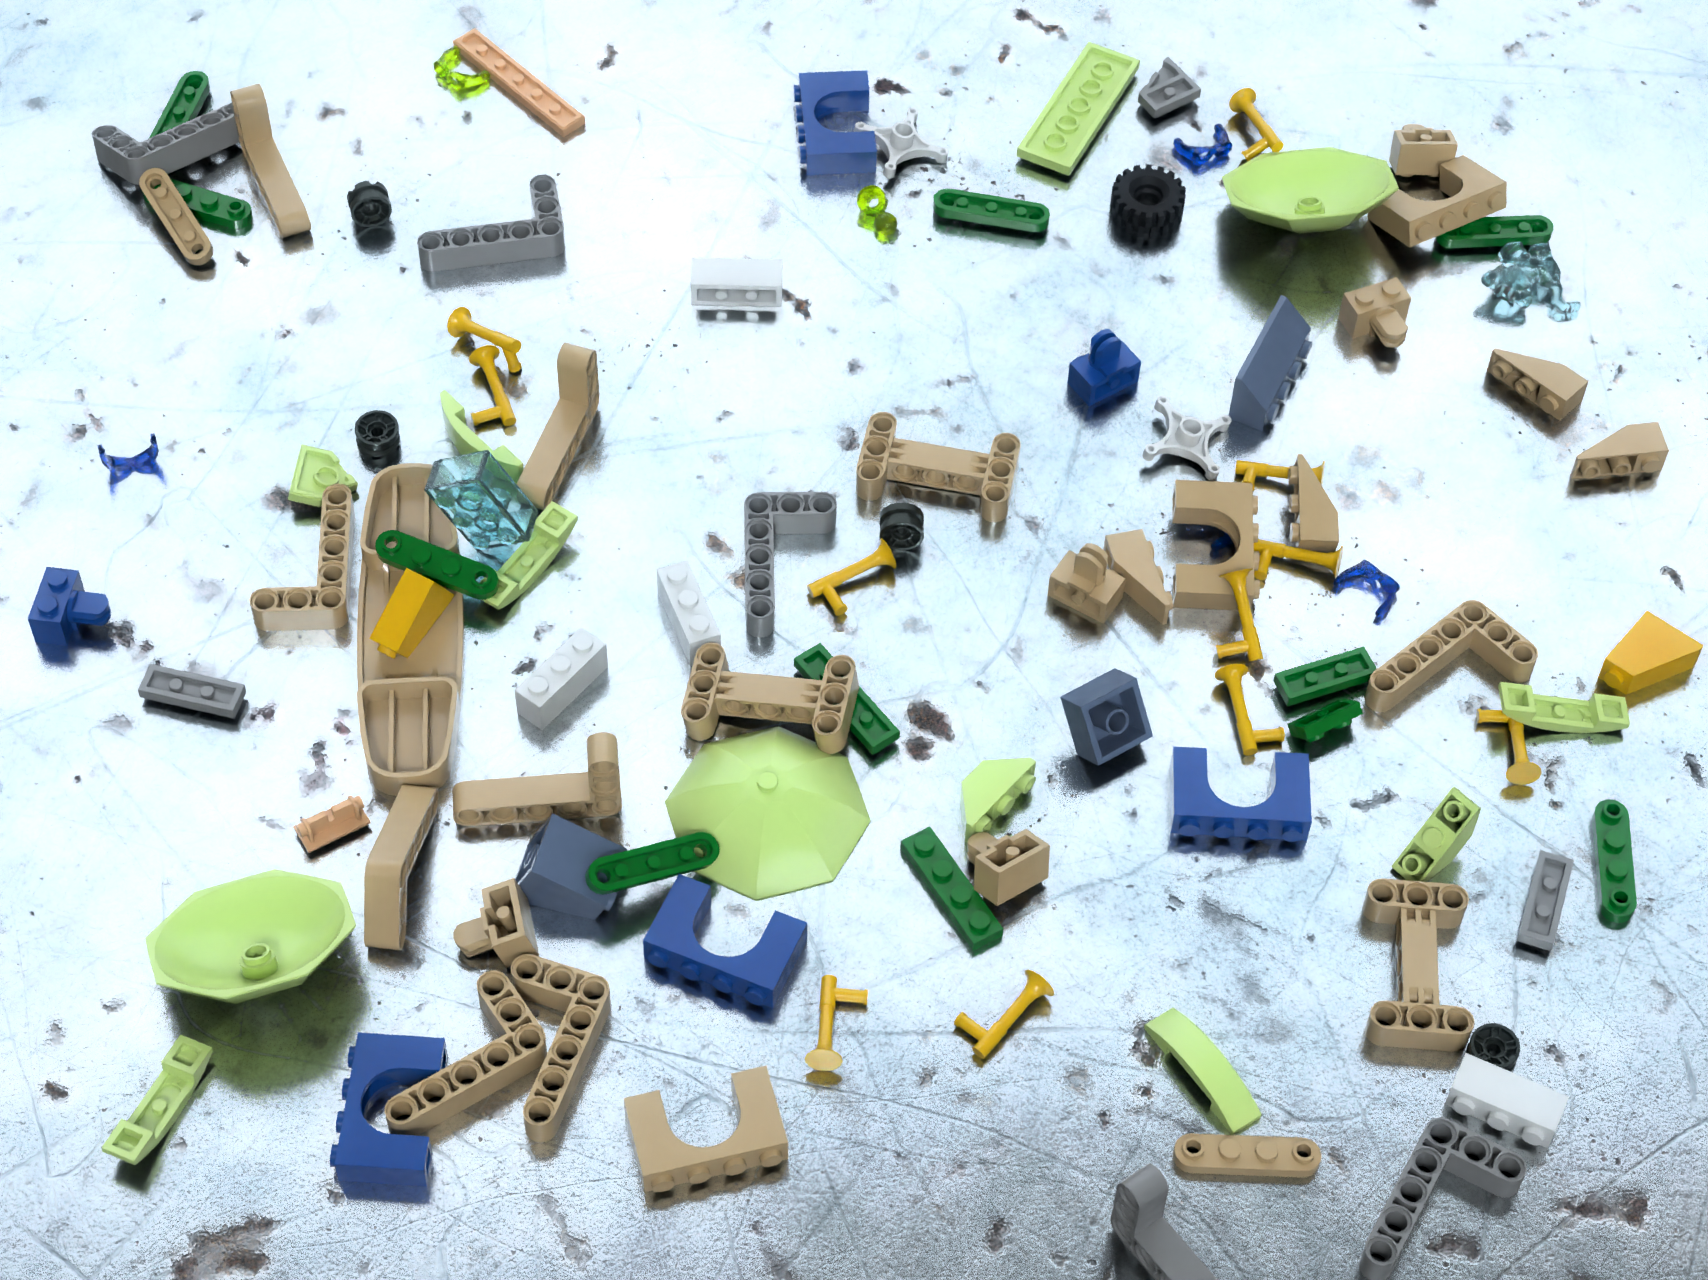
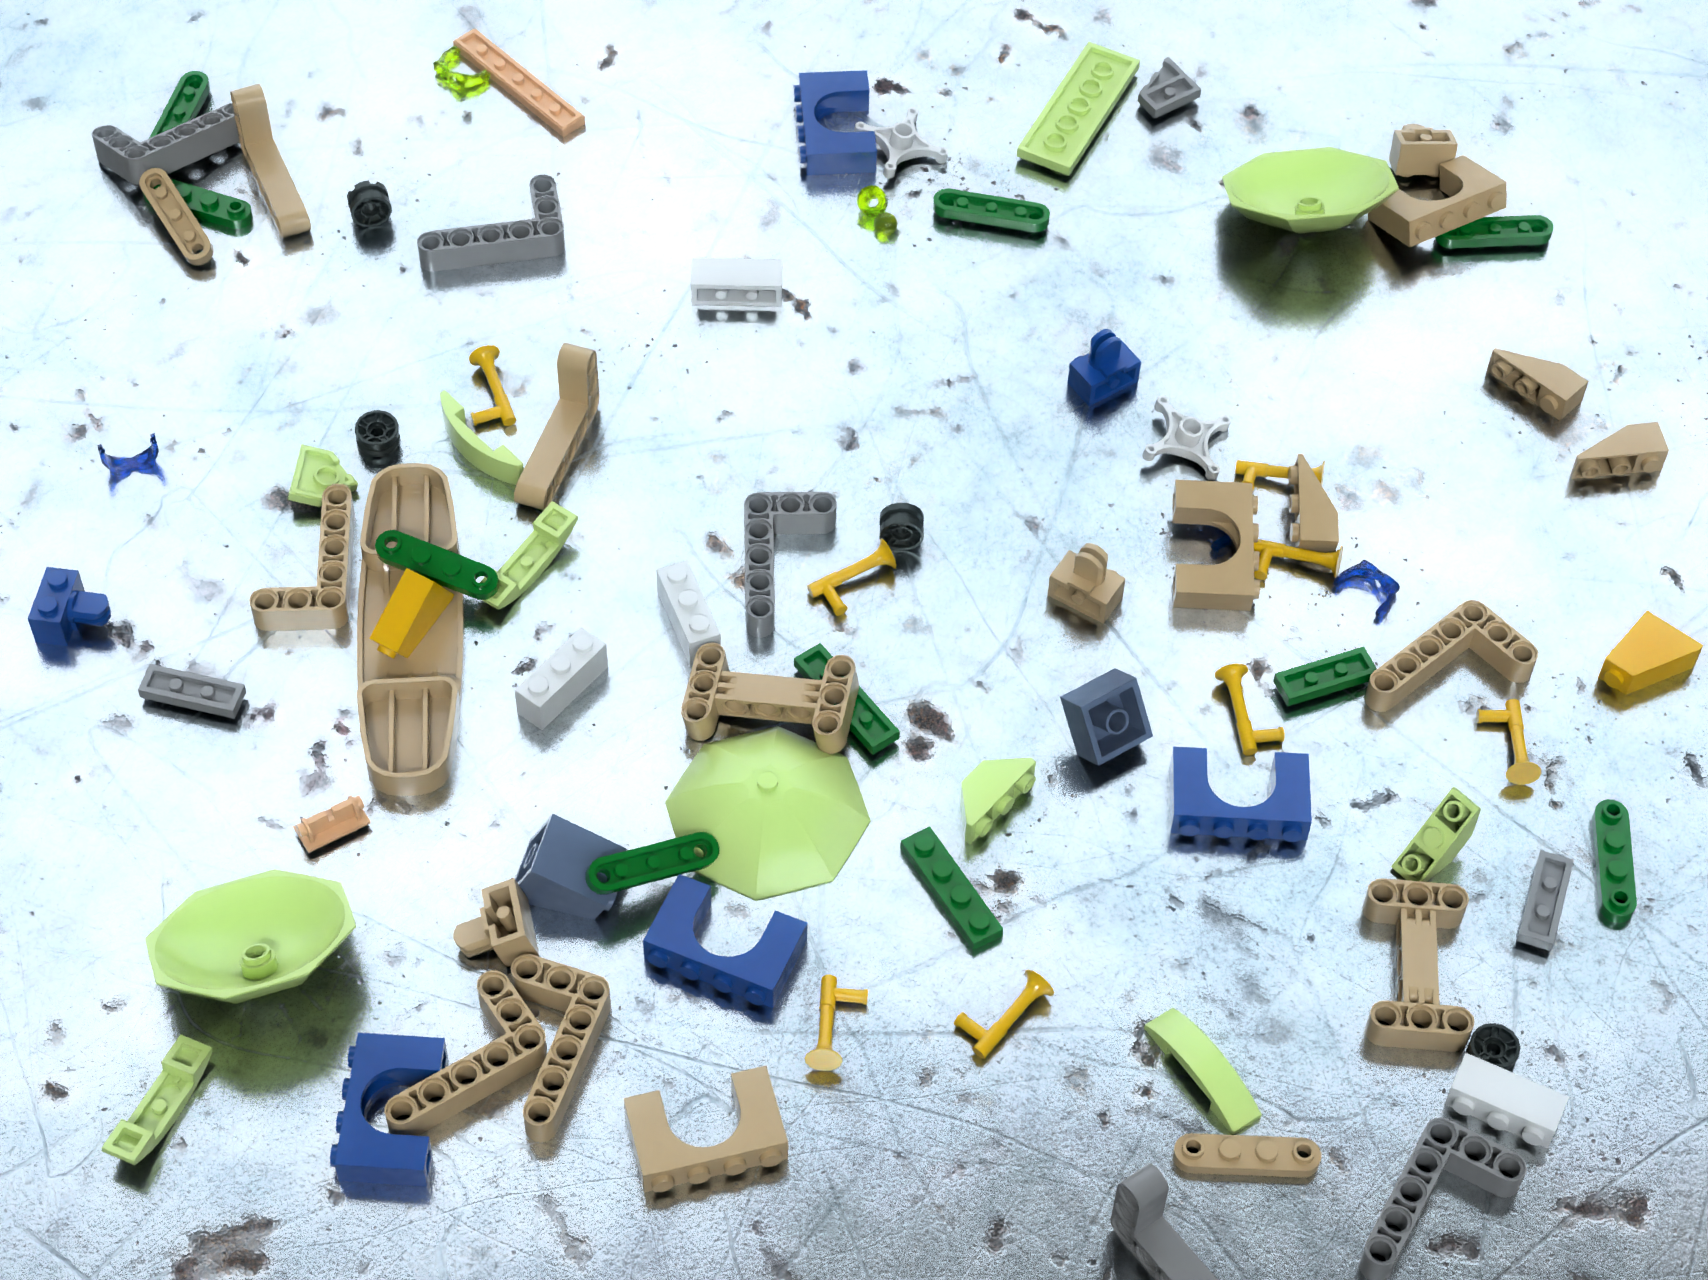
(391, 864): tan beam -> none
(461, 322): yellow piece -> none
(481, 500): clear light blue brick -> none
(537, 797): tan beam -> none
(937, 466): tan beam -> none
(1007, 864): tan brick -> none
(1134, 559): tan slope -> none
(1150, 186): black tyre -> none
(1194, 152): clear blue cap -> none
(1243, 102): yellow piece -> none
(1251, 640): yellow piece -> none
(1270, 366): sand blue slope -> none
(1334, 715): green plate -> none
(1377, 311): tan brick -> none
(1520, 269): clear light blue animal -> none
(1562, 714): yellowish green slope -> none

